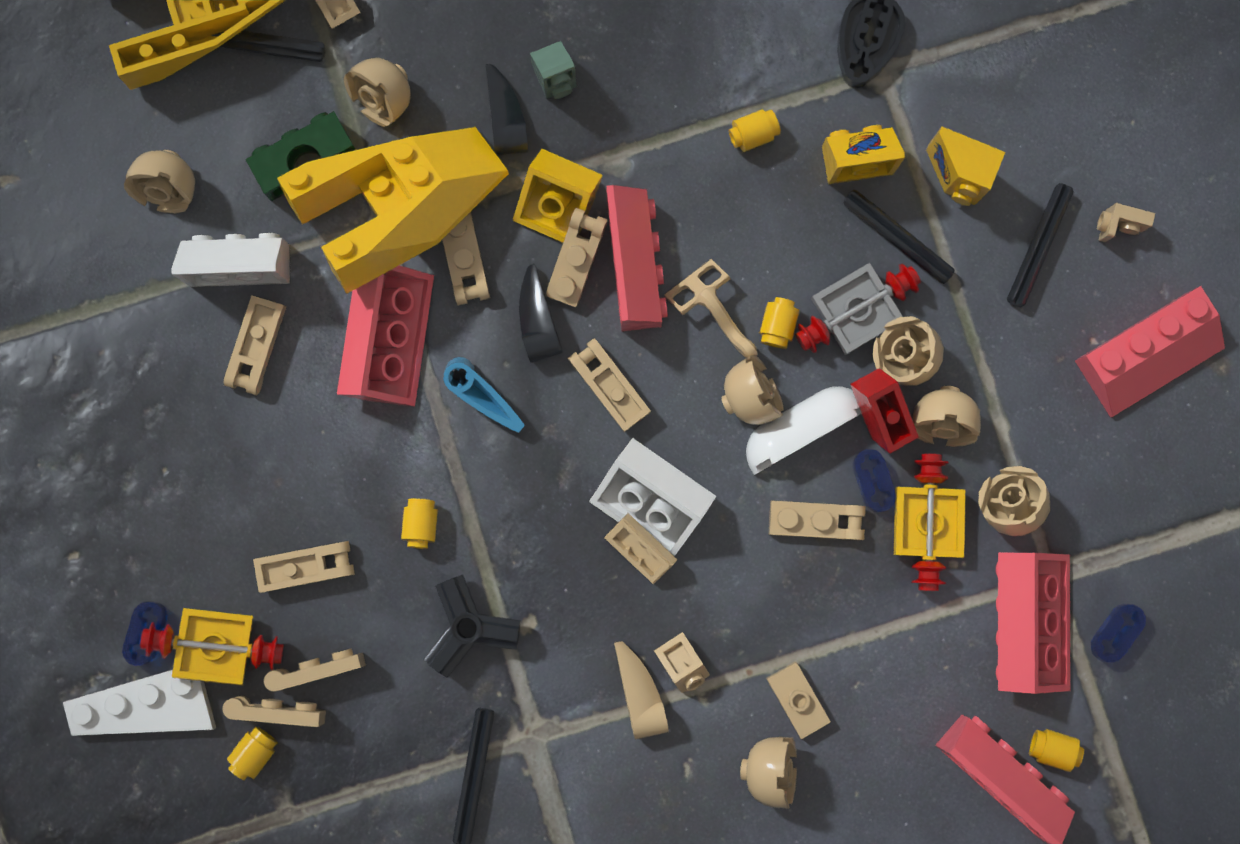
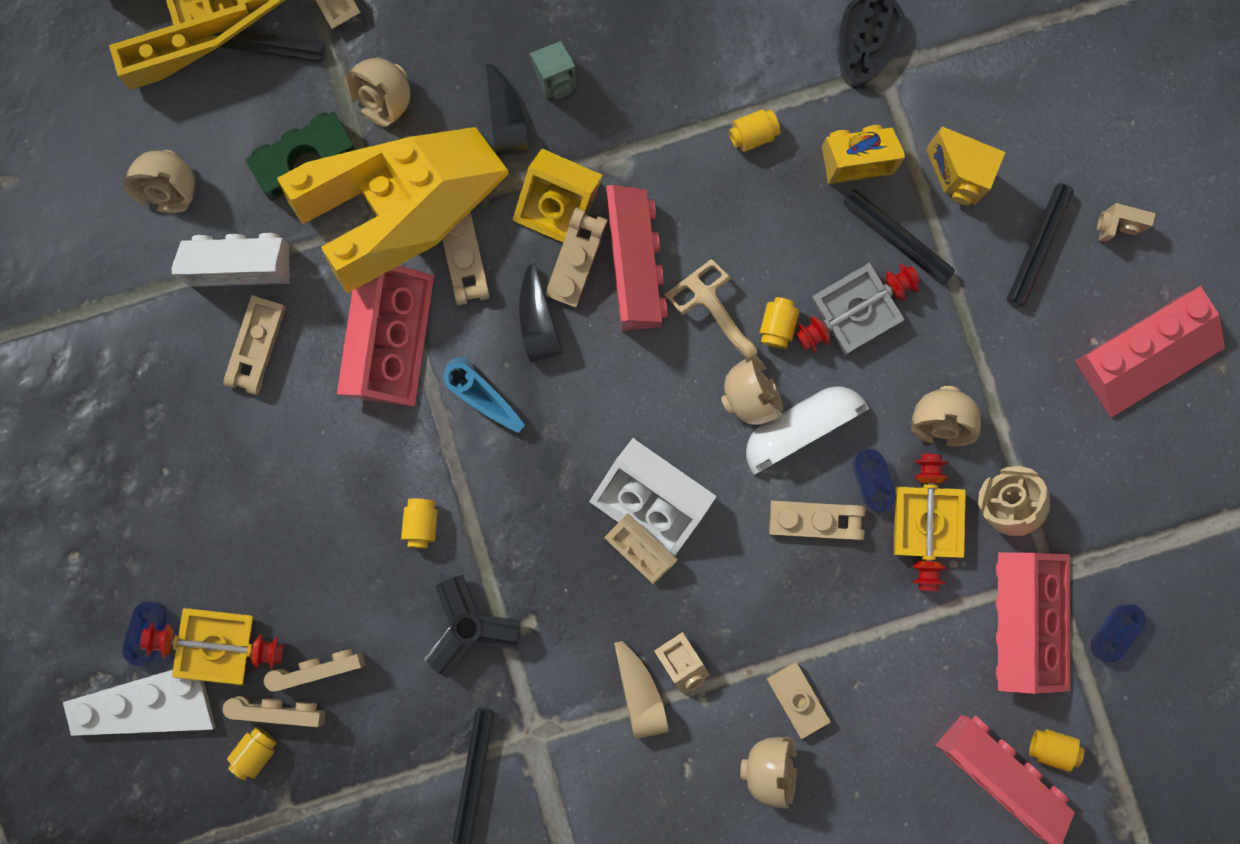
(302, 567): tan plate -> none
(610, 386): tan plate -> none
(884, 410): red brick -> none
(908, 351): tan cylinder -> none

